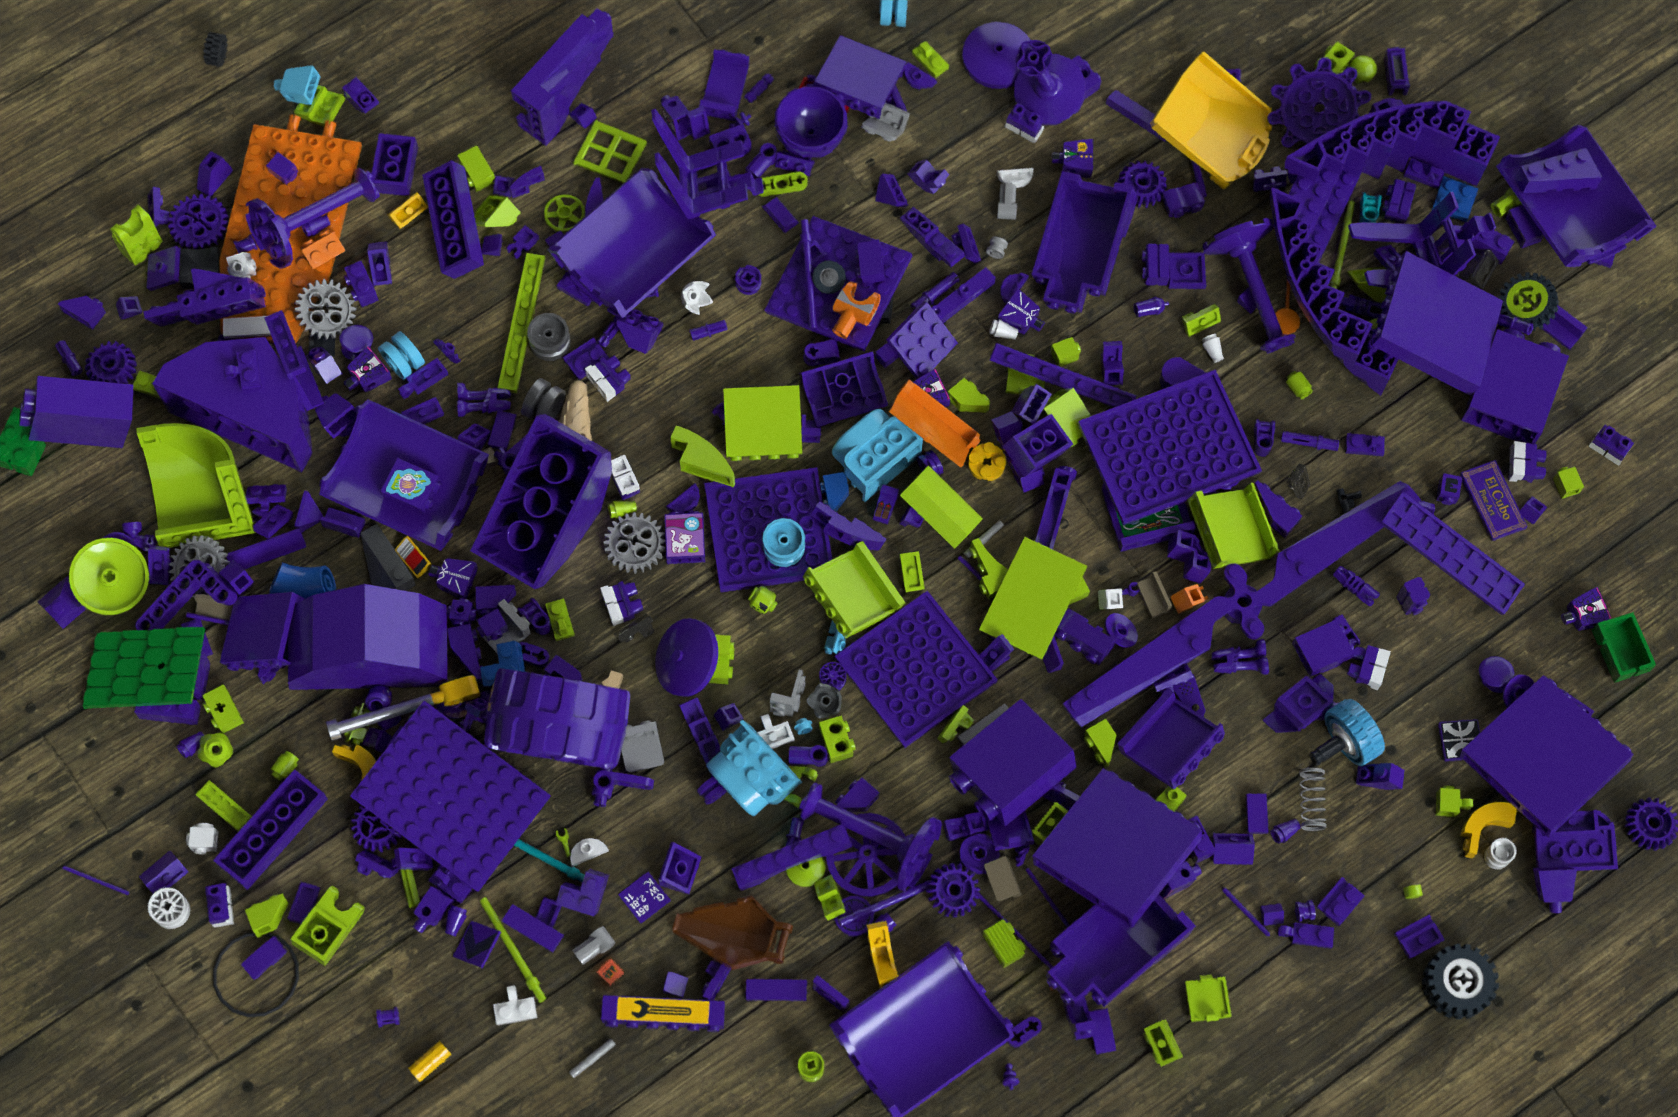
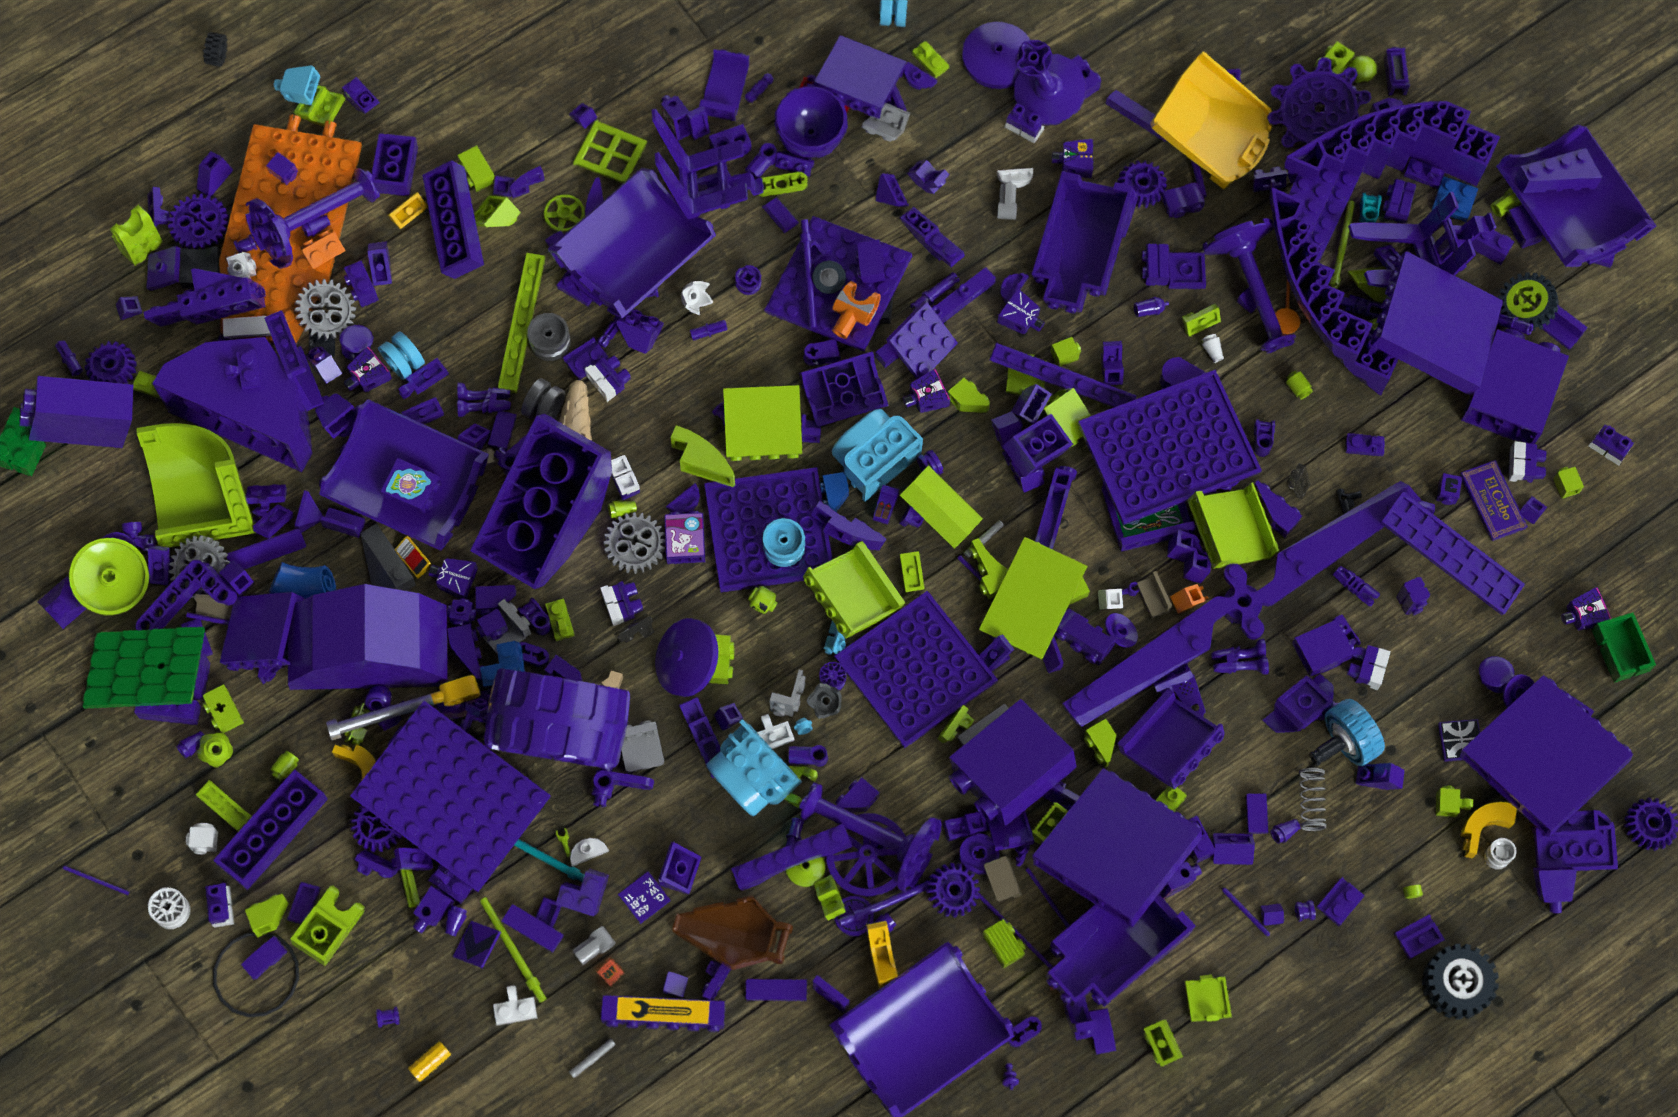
(84, 310): dark purple slope -> none
(163, 873): dark purple panel -> none
(376, 740): dark purple slope -> none
(448, 350): dark purple piece -> none
(492, 245): dark purple slope -> none
(523, 240): dark purple plate -> none
(560, 74): dark purple panel -> none
(711, 790): dark purple wheel -> none
(744, 119): dark purple hair -> none
(811, 1066): lime wheel -> none
(831, 739): lime brick -> none
(934, 422): orange door -> none
(965, 238): dark purple hinge -> none
(987, 472): yellow plate -> none
(997, 247): light grey wheel -> none
(1003, 330): white cone -> none
(1308, 934): dark purple plate -> none
(1311, 441): dark purple pin -> none
(1480, 268): clear smoke panel -> none

